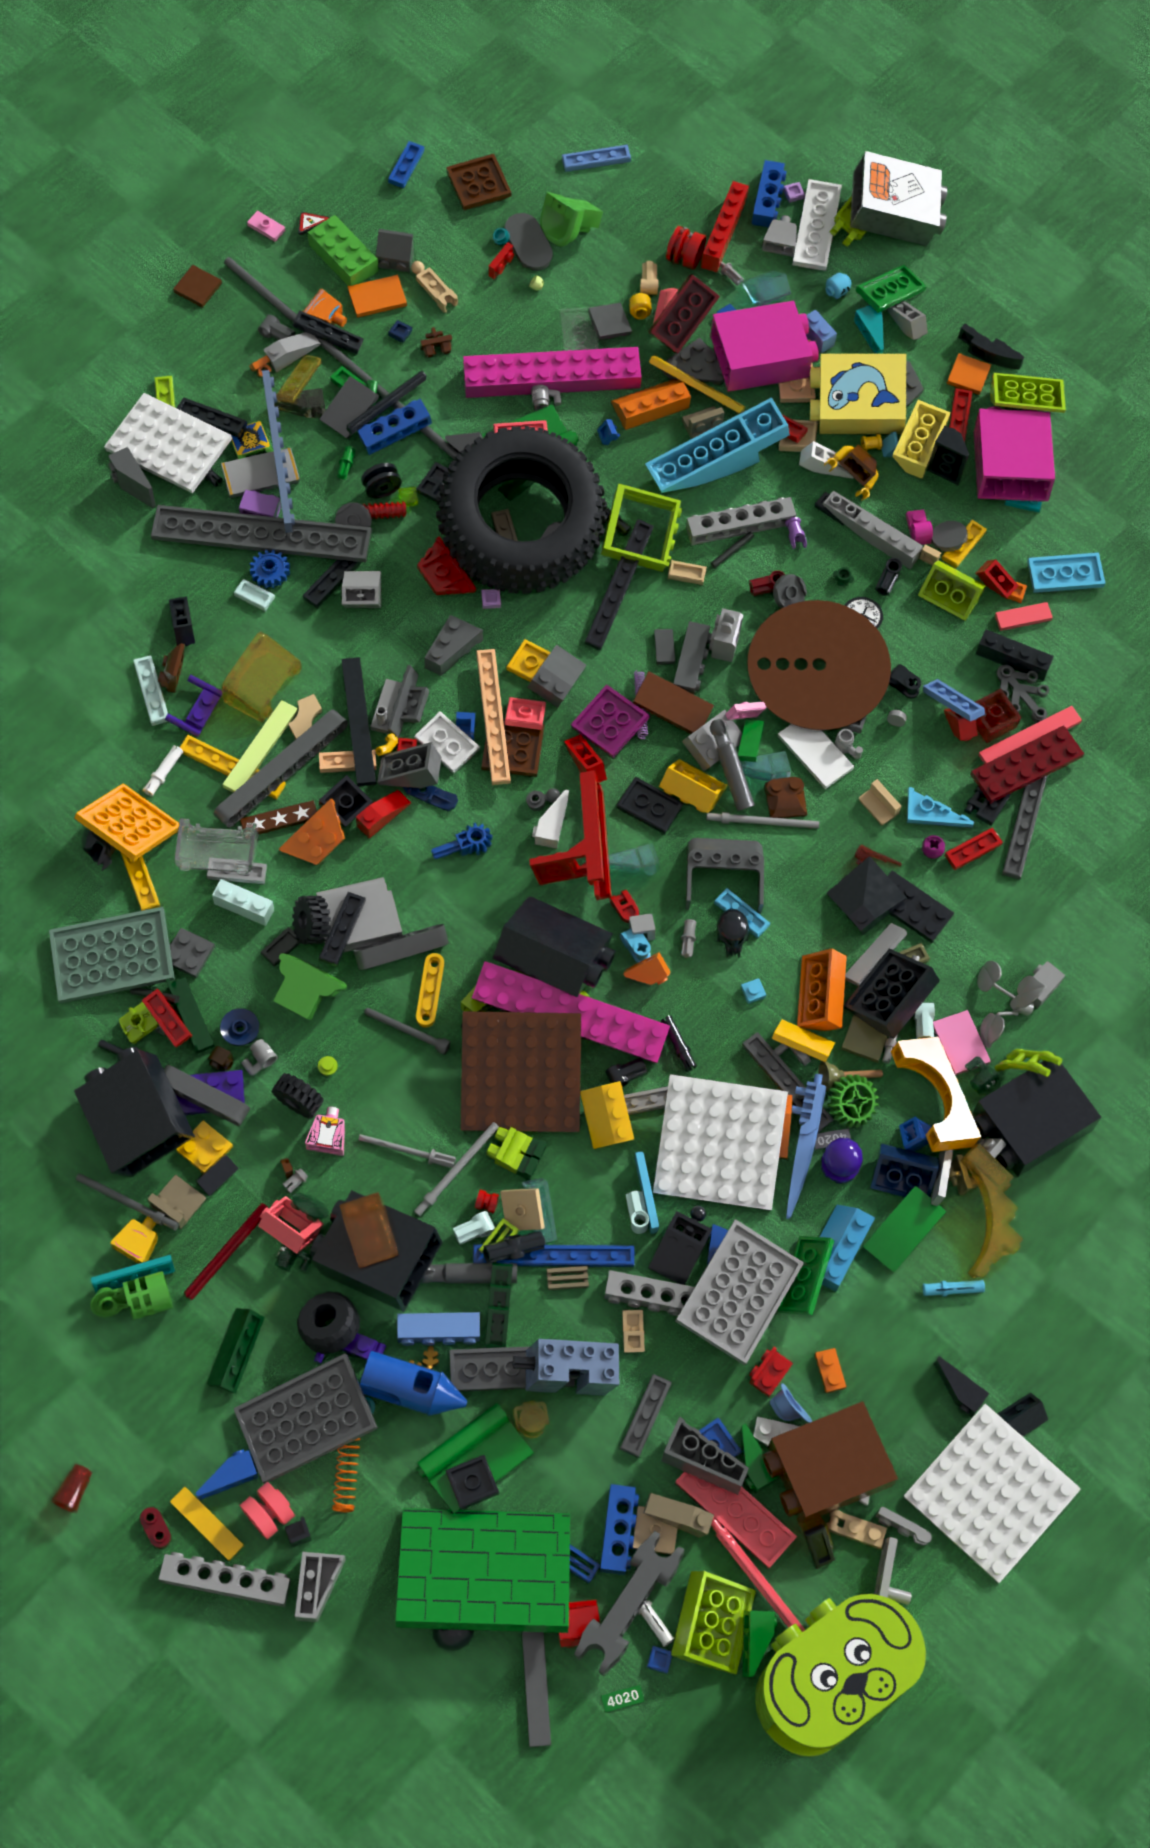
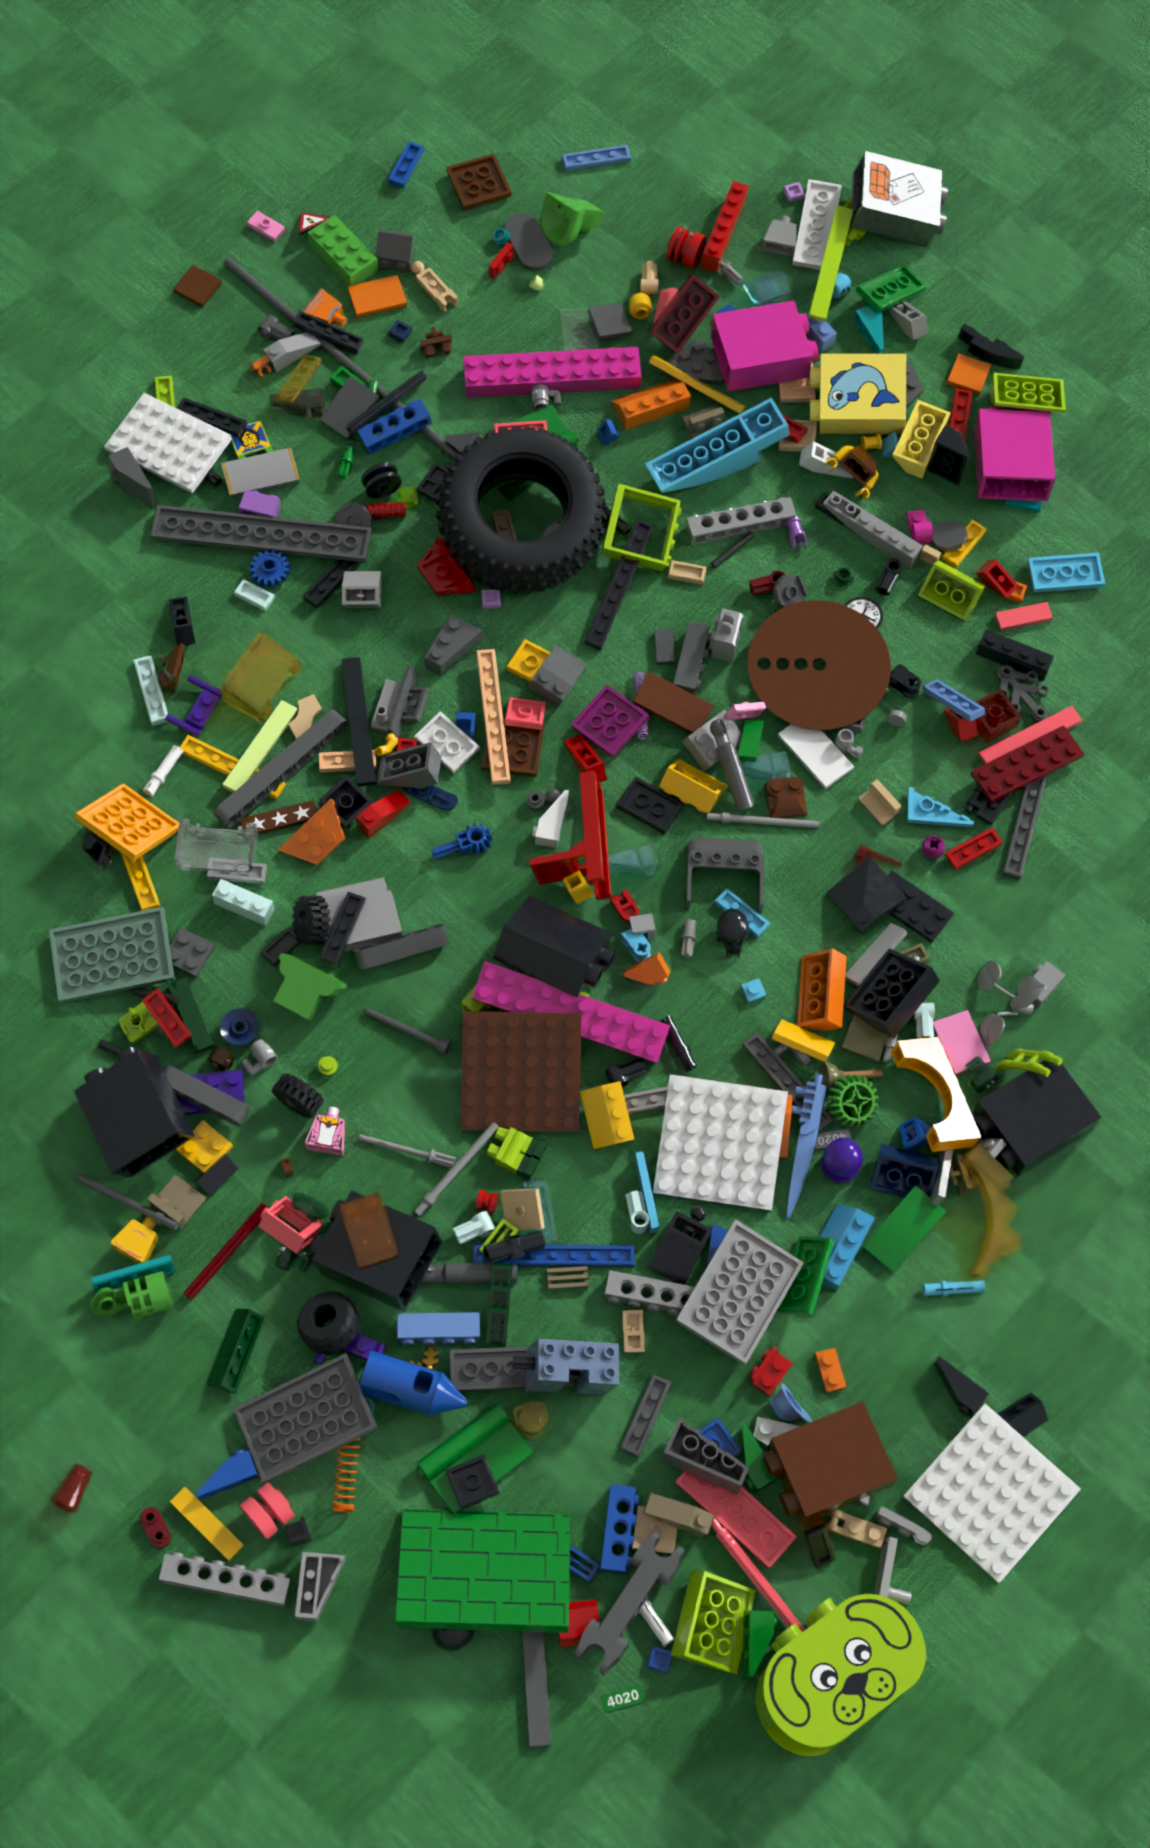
(277, 442): sand blue plate -> none
(296, 1179): light grey pin -> none
(430, 990): yellow plate -> none
(578, 887): none -> yellow brick
(768, 192): blue brick -> none
(830, 263): none -> lime tile

